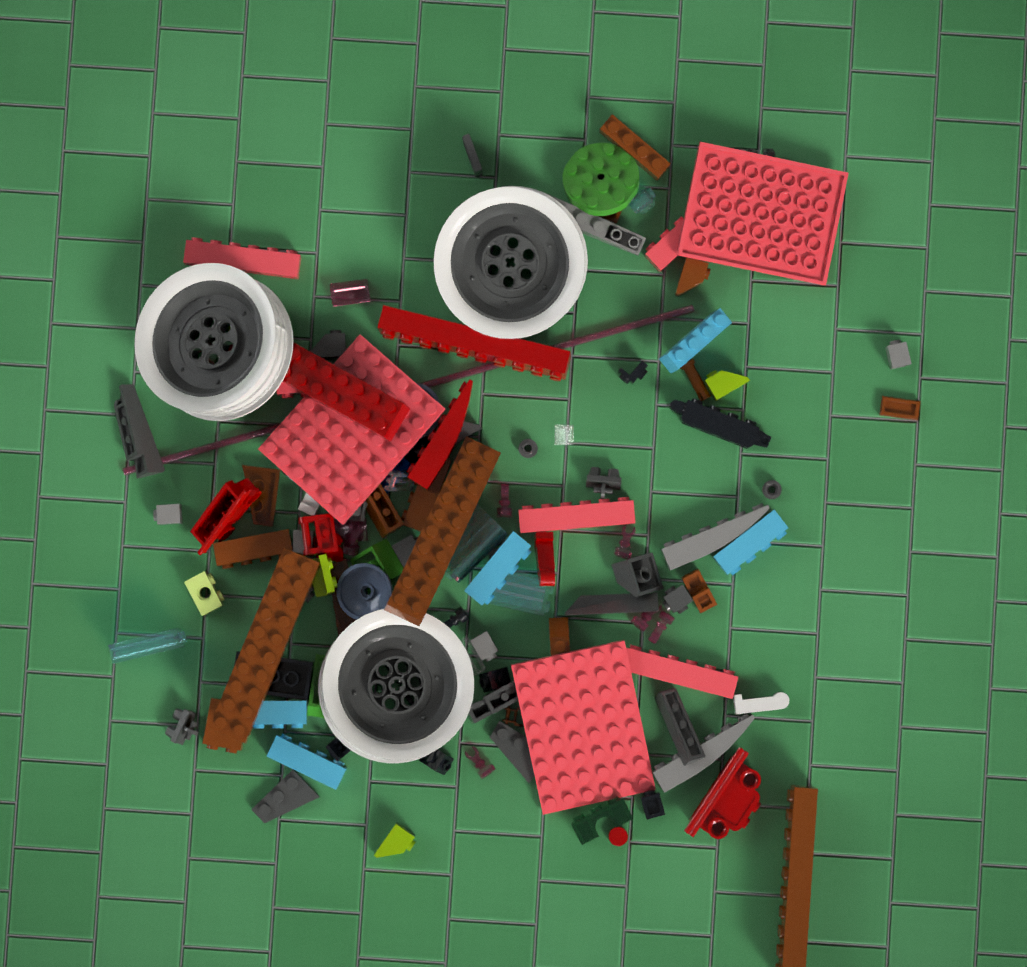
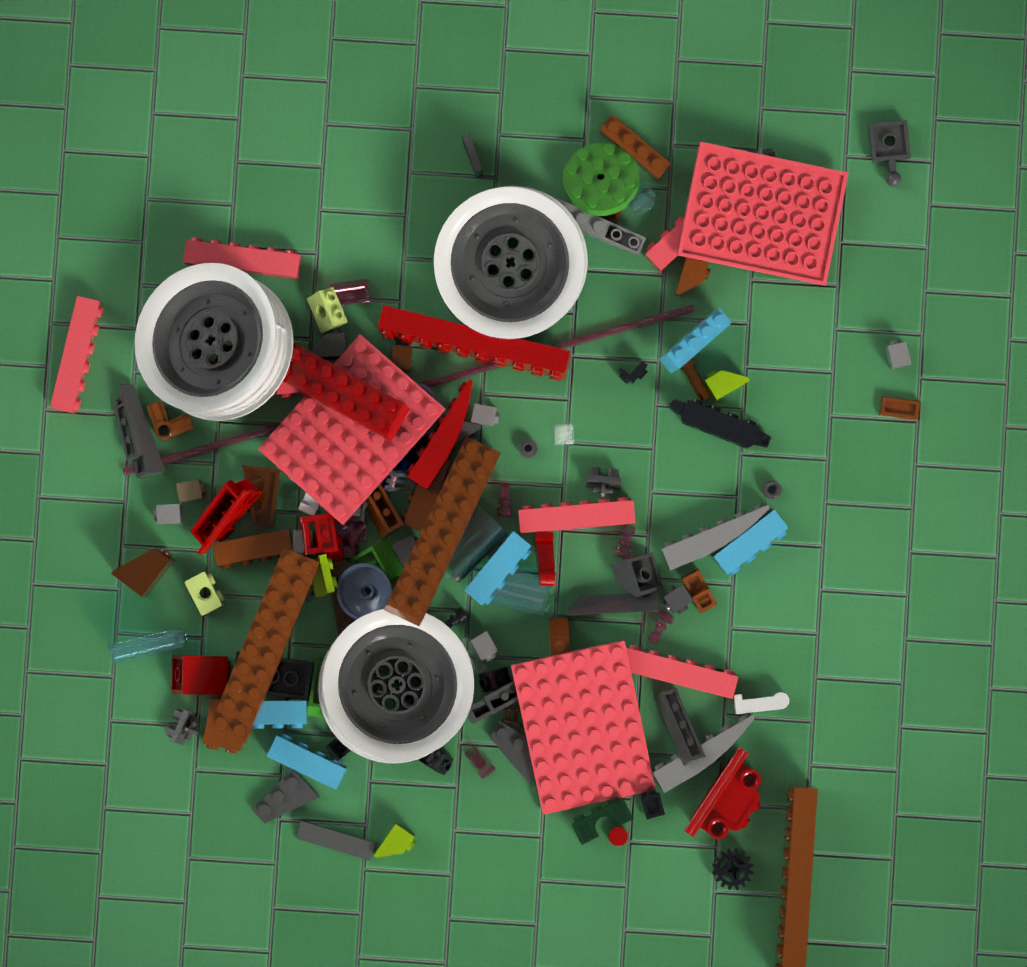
(76, 354): none -> coral brick
(144, 571): none -> reddish brown slope
(160, 419): none -> dark orange piece
(191, 491): none -> dark tan brick
(199, 674): none -> red slope
(327, 310): none -> yellowish green brick
(335, 840): none -> dark grey slope
(402, 357): none -> reddish brown brick
(485, 415): none -> light grey brick
(641, 623): clear pink piece -> none
(724, 870): none -> black gear
(881, 152): none -> dark grey plate

